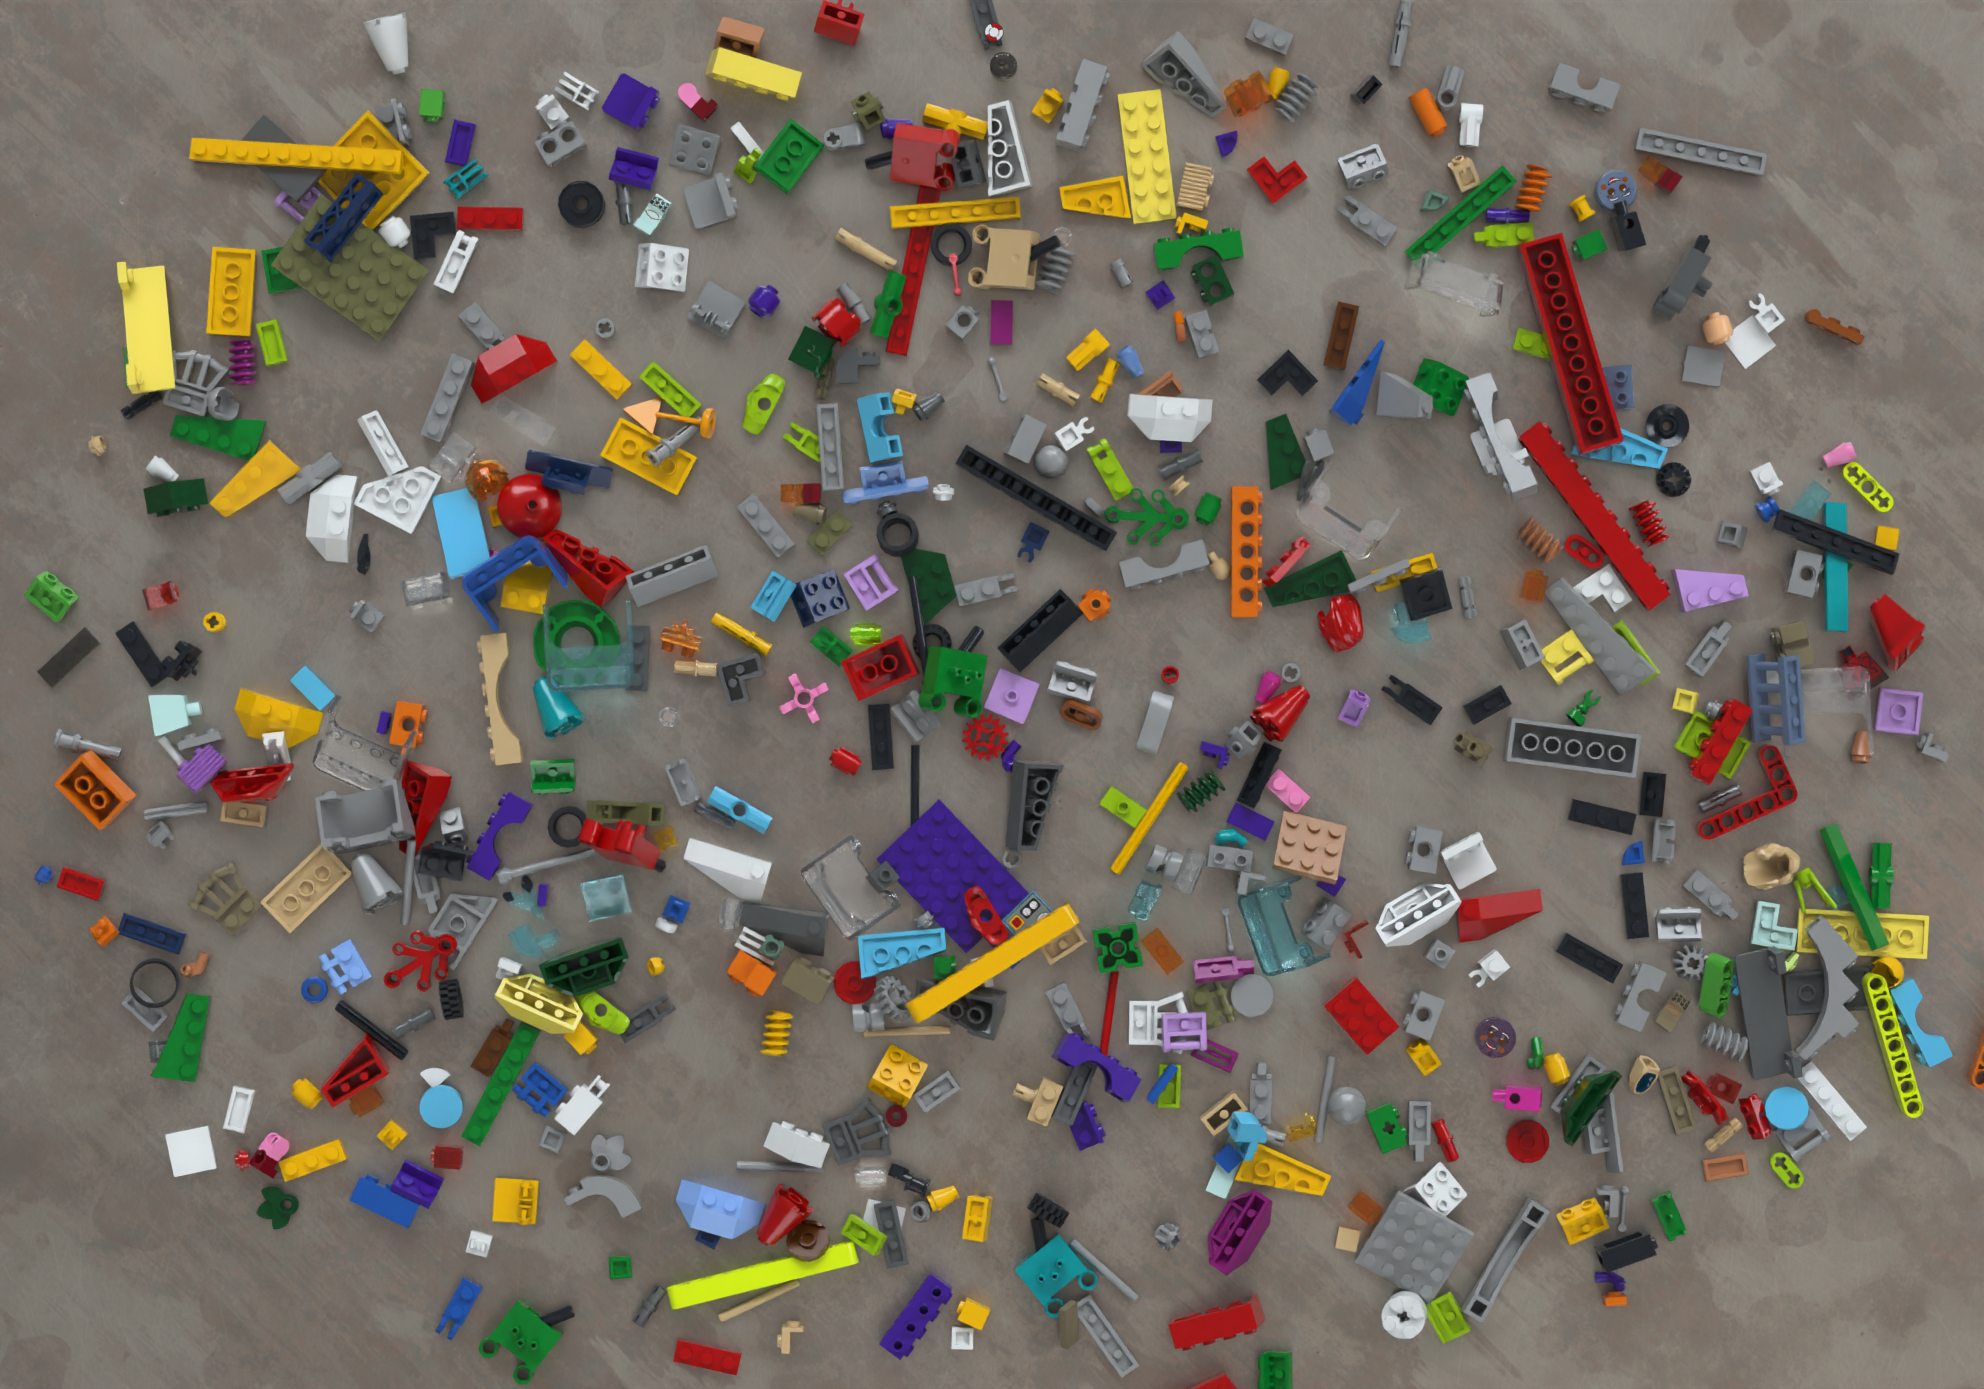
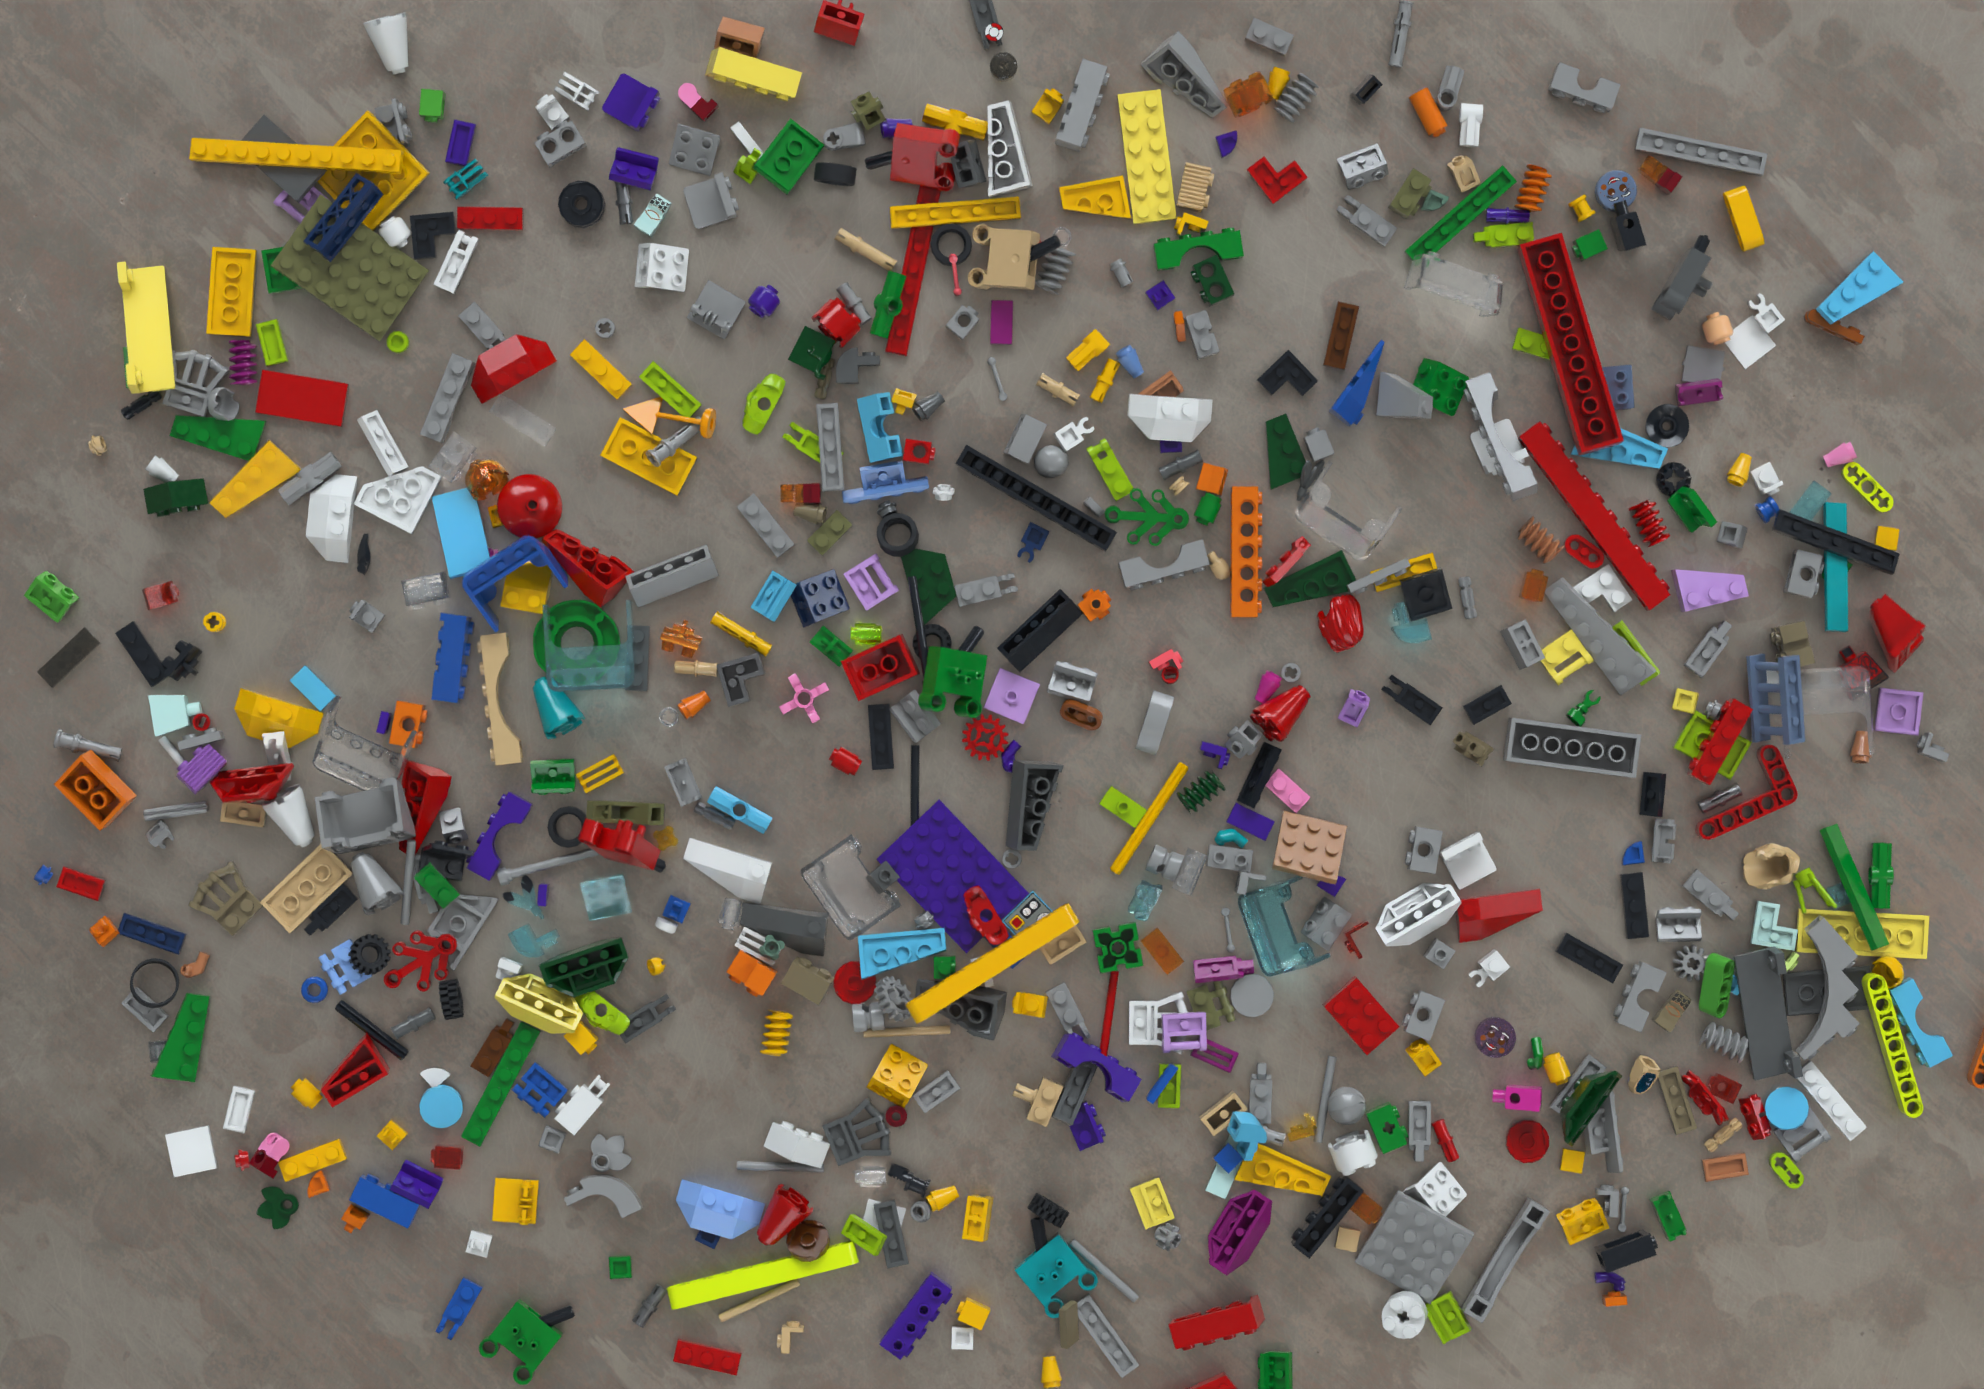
(197, 720): none -> red hinge
(291, 815): none -> white cone
(302, 398): none -> red tile
(318, 1184): none -> orange tile
(331, 909): none -> black hinge
(355, 1218): none -> orange tile
(366, 1101): clear orange brick -> none
(382, 954): none -> black tyre
(398, 342): none -> lime tile
(436, 885): none -> green plate
(452, 658): none -> blue wedge
(567, 473): dark blue bracket -> none
(583, 781): none -> yellow tile
(692, 705): none -> orange cone
(835, 174): none -> black tyre
(911, 444): none -> red brick
(1029, 1004): none -> yellow bracket
(1050, 1373): none -> yellow cone
(1152, 1203): none -> light yellow plate
(1162, 660): none -> coral bracket
(1212, 479): none -> orange piece
(1327, 1216): none -> black brick
(1353, 1152): none -> white brick
(1407, 198): none -> olive brick
(1572, 1160): none -> yellow tile
(1601, 816): black plate -> none
(1691, 509): none -> green bracket
(1699, 392): none -> magenta hinge
(1739, 471): none -> yellow cone
(1743, 218): none -> yellow beam
(1862, 286): none -> medium azure wing

